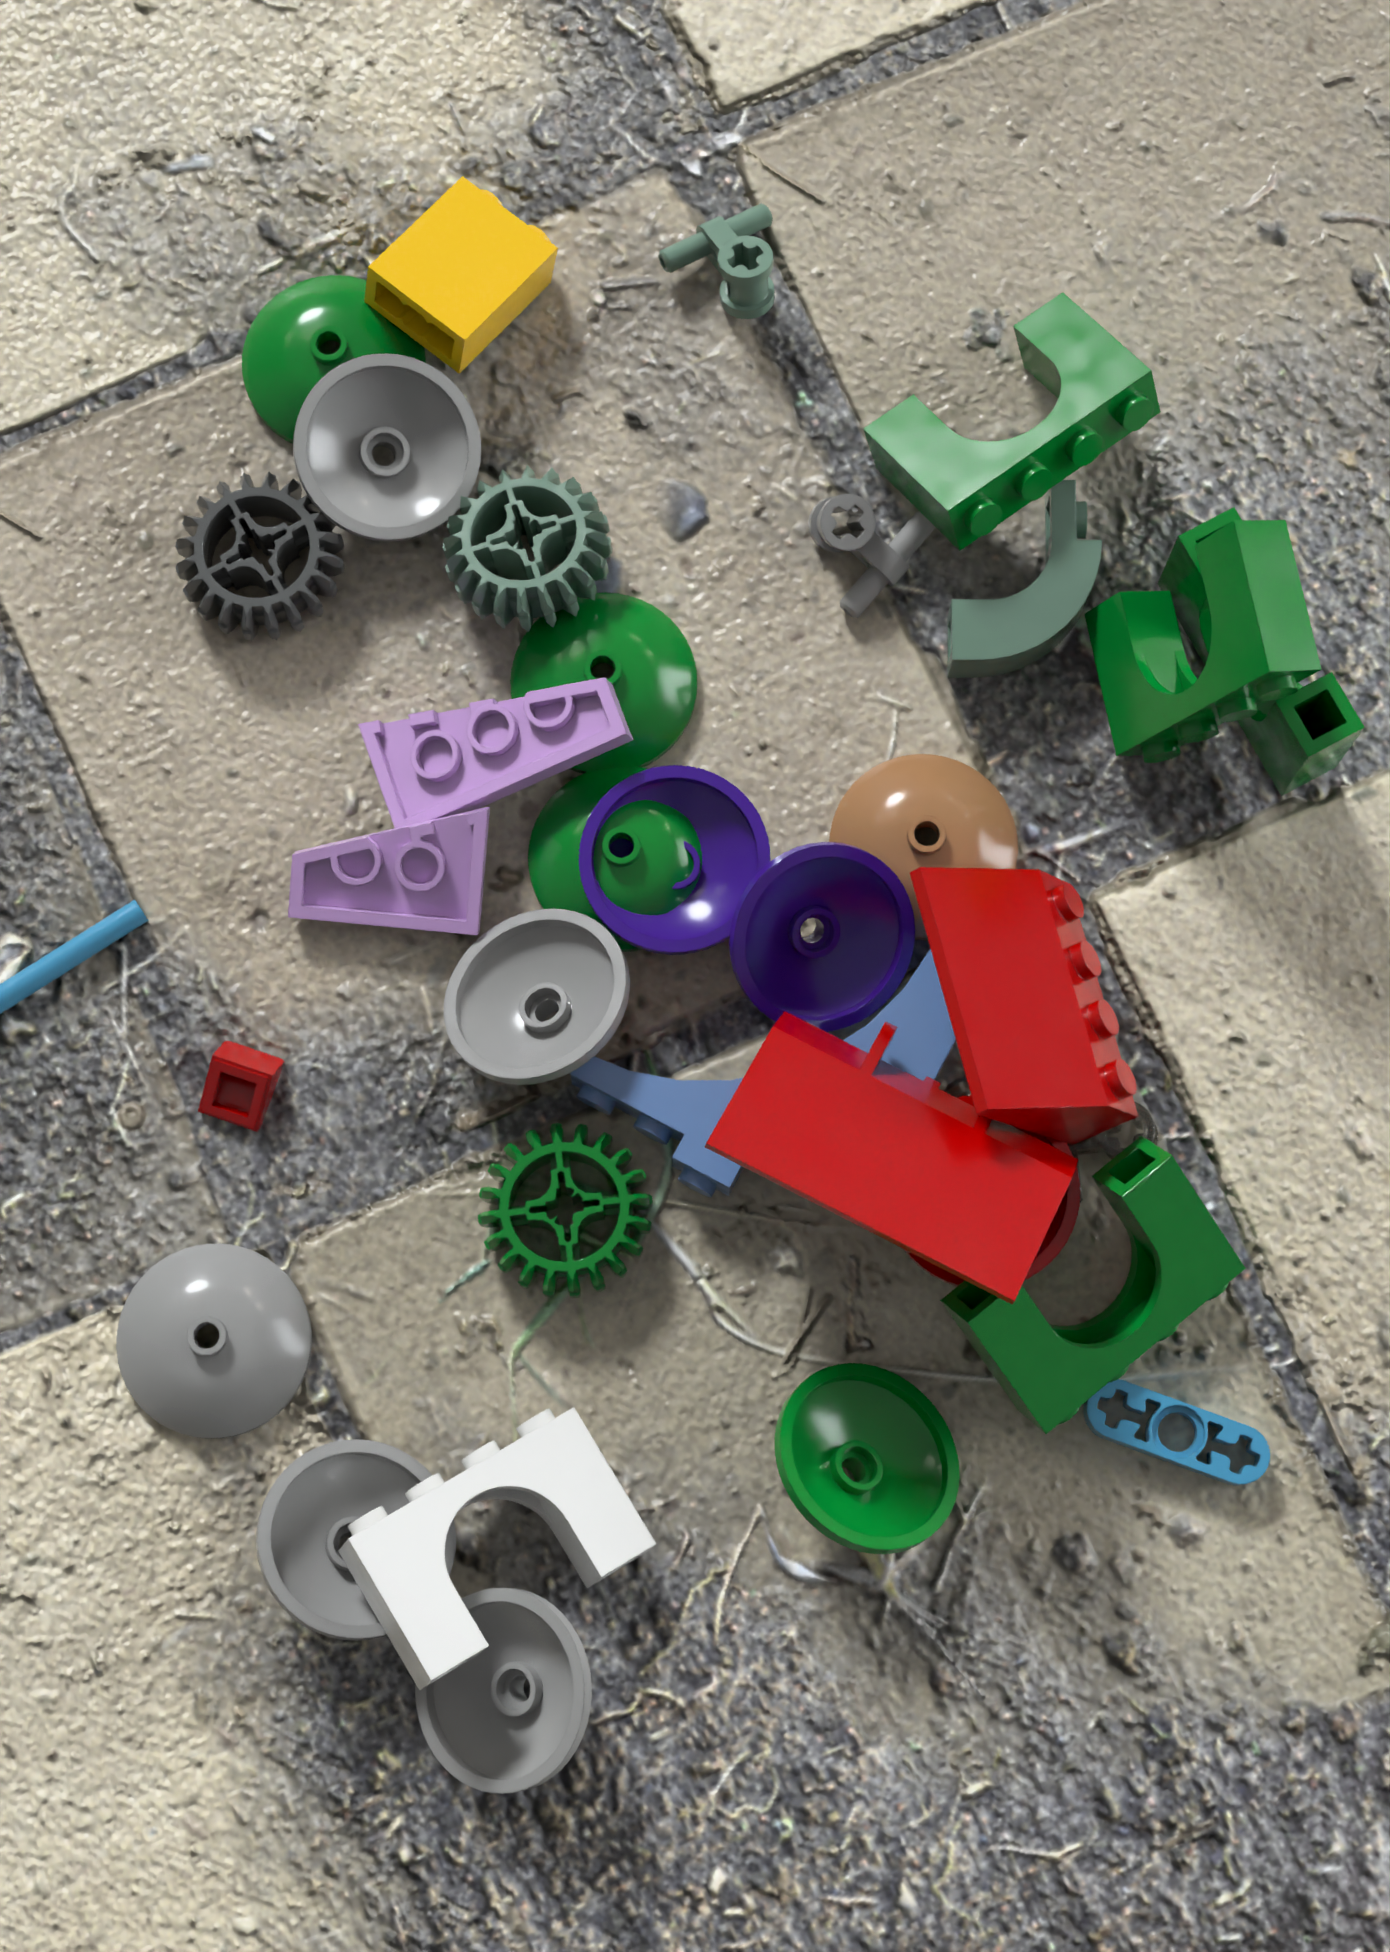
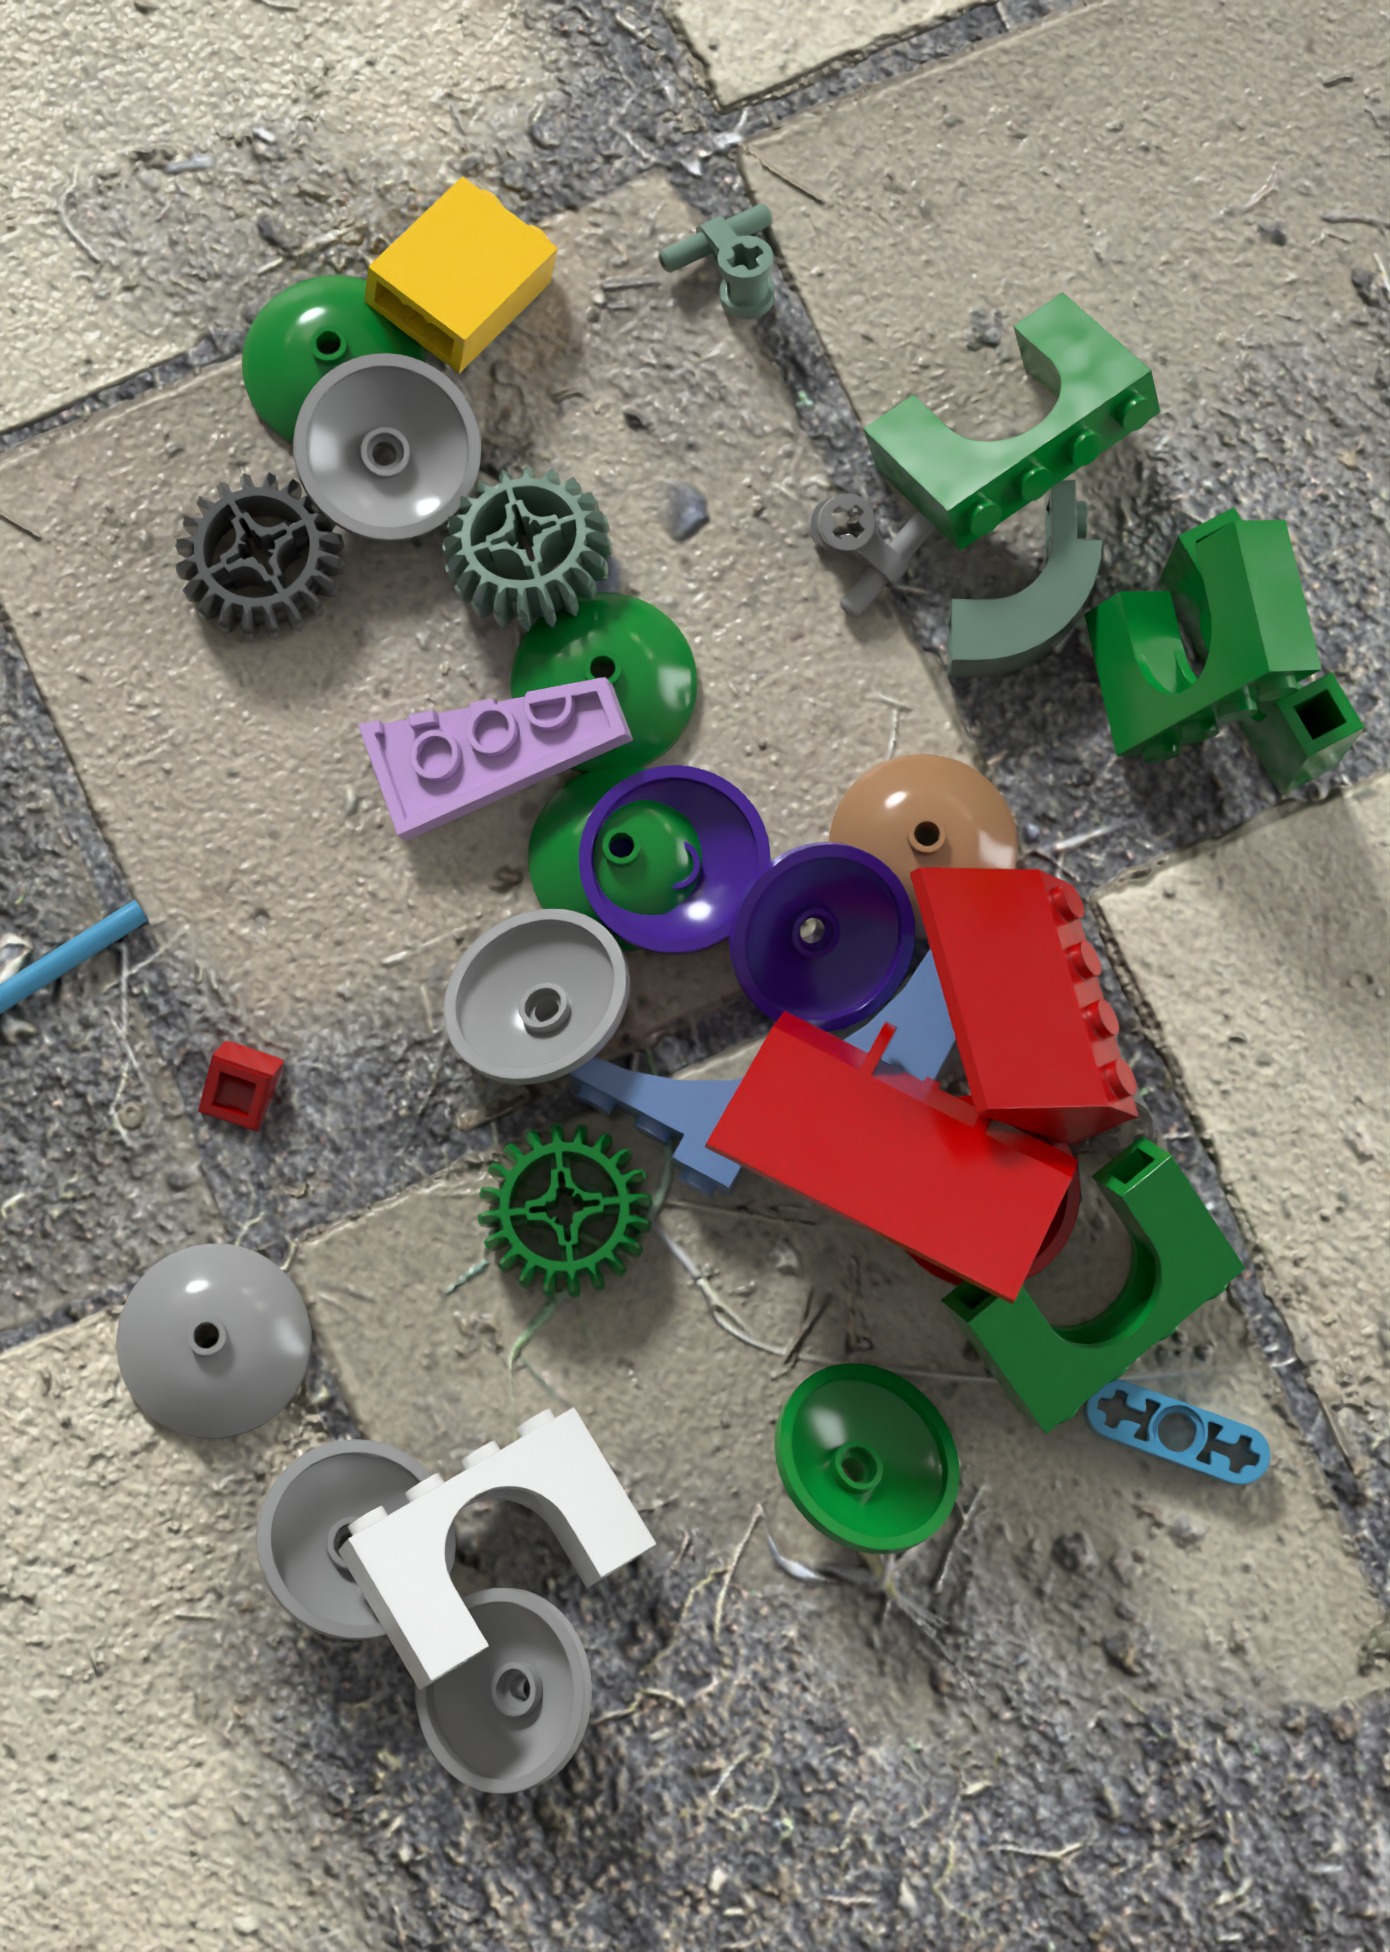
(398, 877): lavender wing -> none

